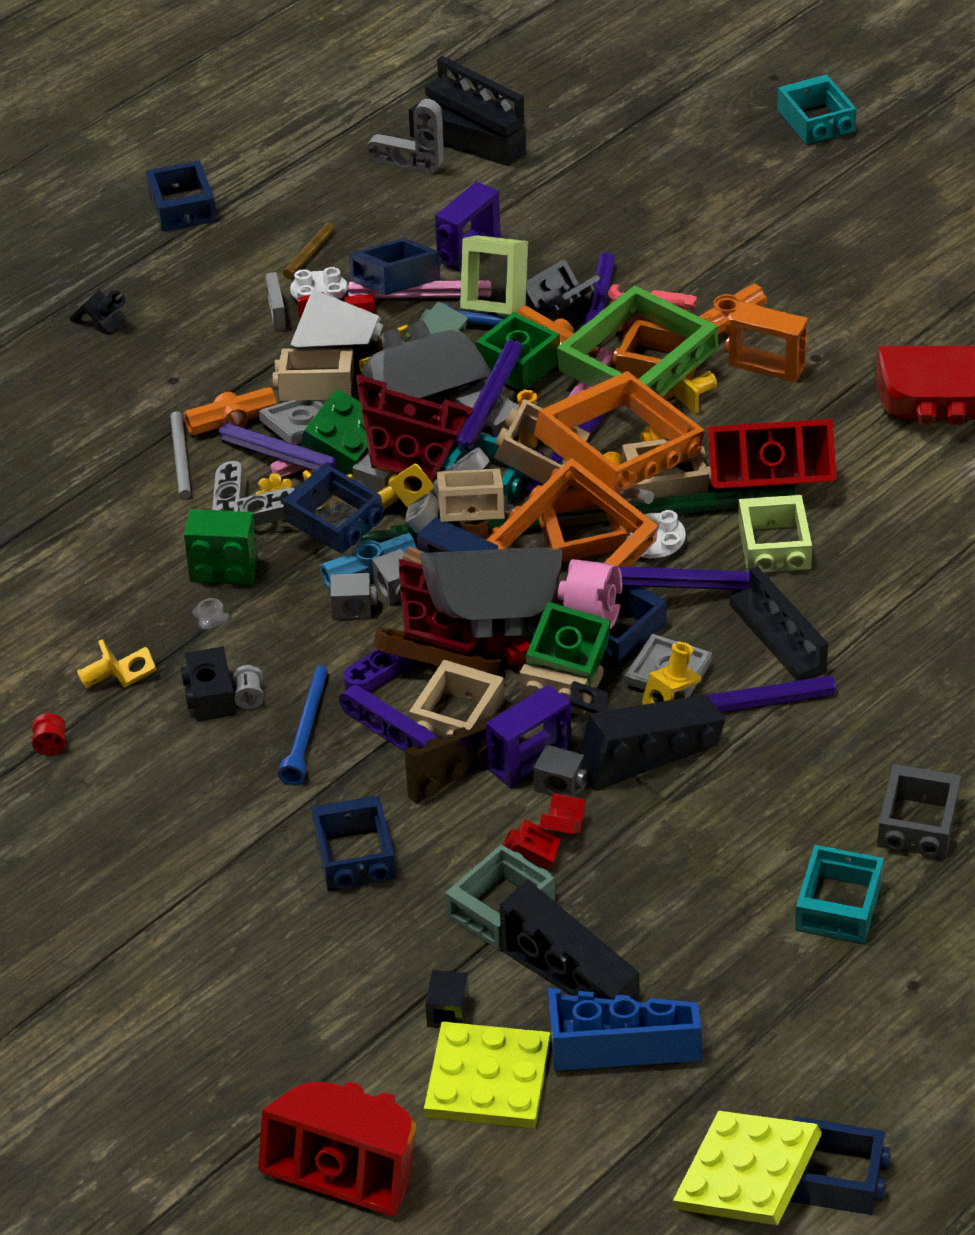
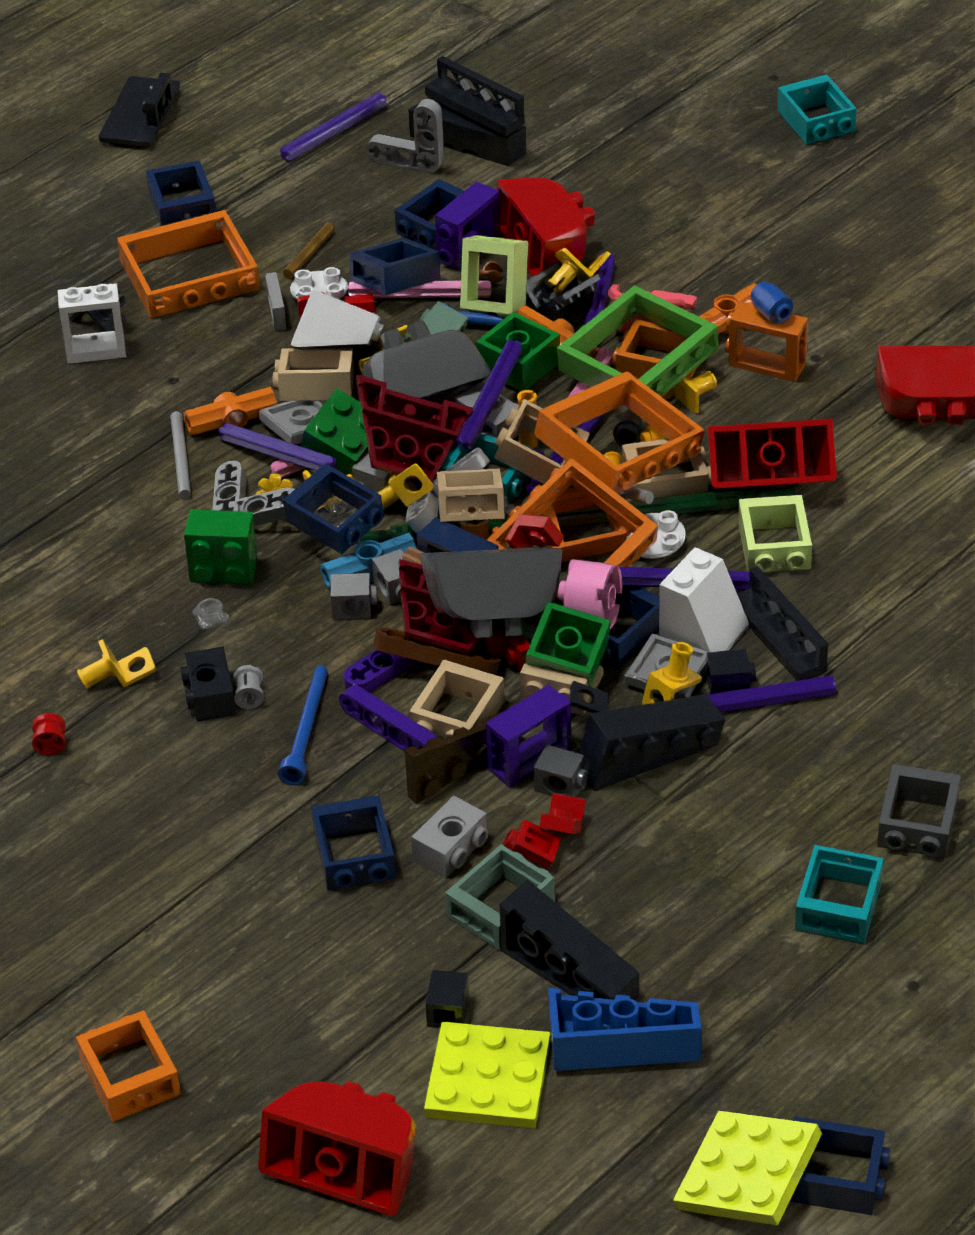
(94, 345): none -> white window
(124, 1097): none -> orange window
(140, 110): none -> black bracket
(182, 237): none -> orange window
(333, 127): none -> dark purple axle
(410, 214): none -> dark blue window
(450, 837): none -> light grey brick
(492, 271): none -> dark orange hand
(532, 531): none -> red bracket
(545, 217): none -> red hips
(573, 268): none -> yellow bracket
(628, 429): none -> black cone
(701, 604): none -> white slope
(729, 671): none -> black brick
(771, 302): none -> blue brick

